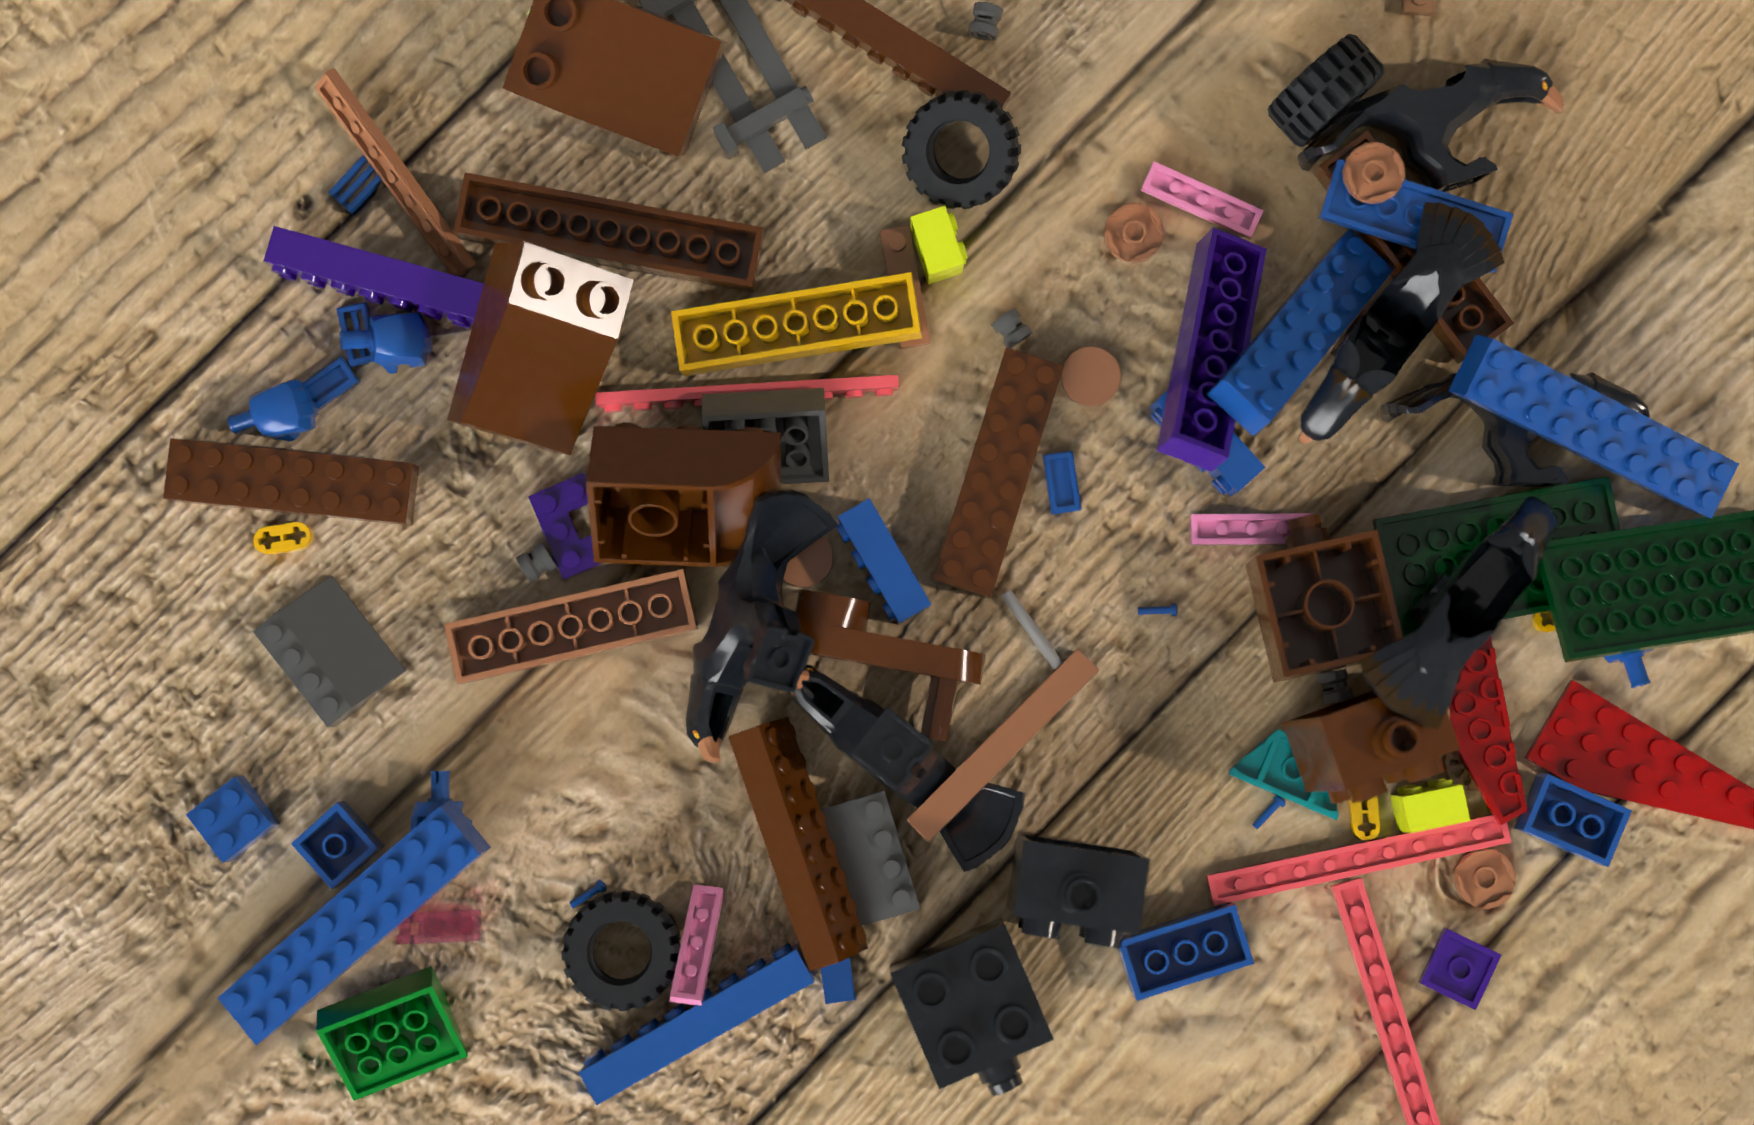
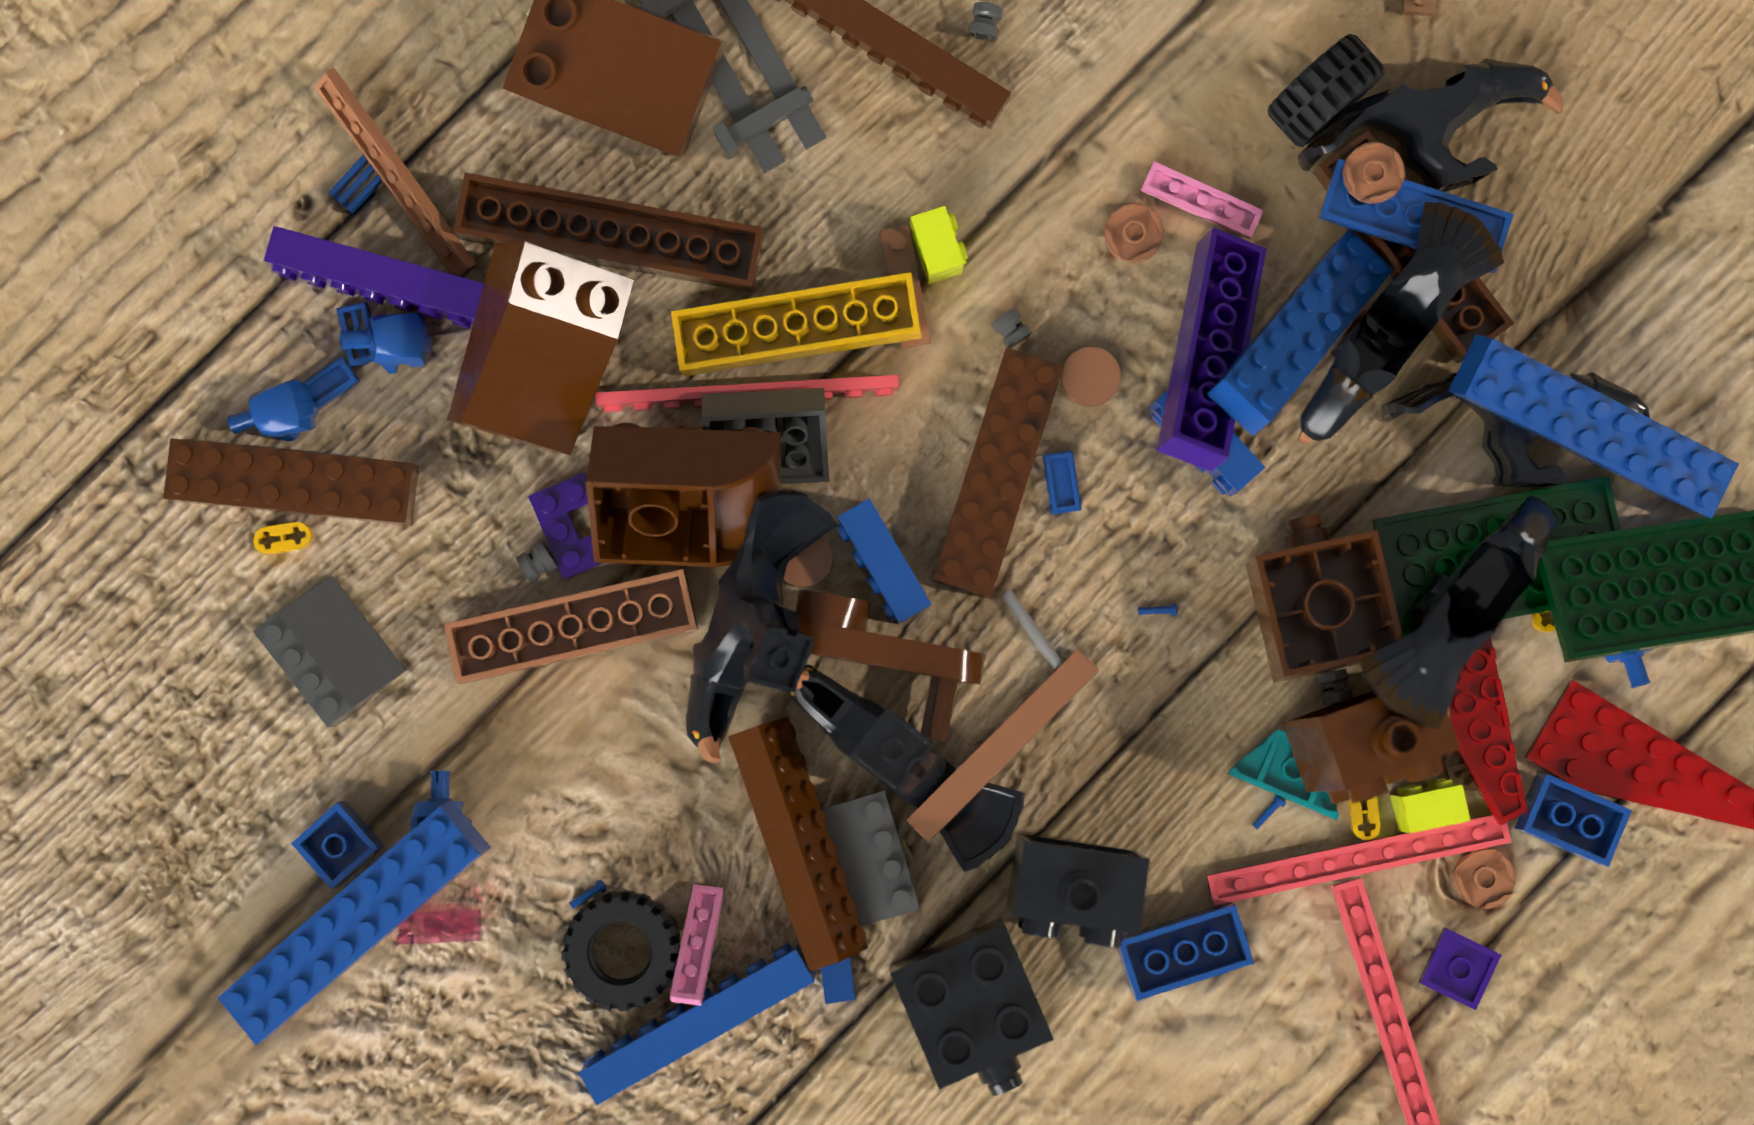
(232, 819): blue brick -> none
(391, 1033): green slope -> none
(921, 157): black tyre -> none
(1240, 528): bright pink plate -> none

